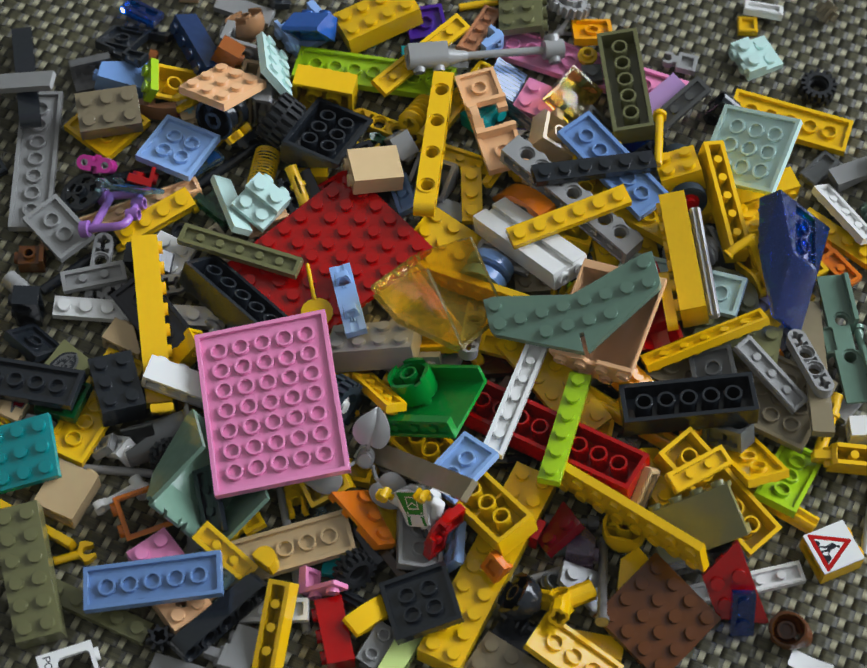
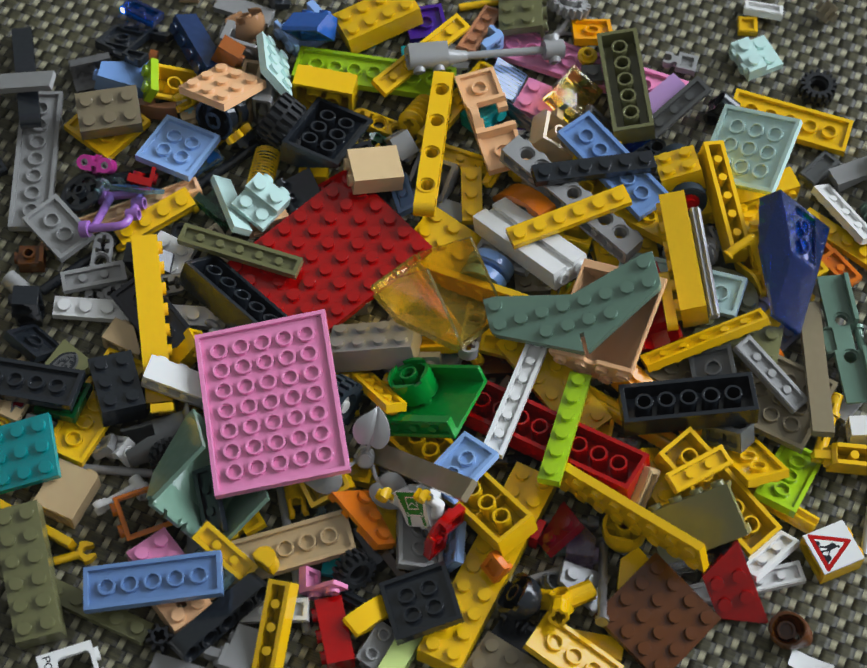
(292, 173): yellow pin -> none
(316, 303): yellow piece -> none
(348, 300): light blue hinge -> none
(659, 118): yellow bar -> none
(742, 613): clear blue plate -> none
(771, 554): none -> white plate
(813, 362): light grey beam -> none

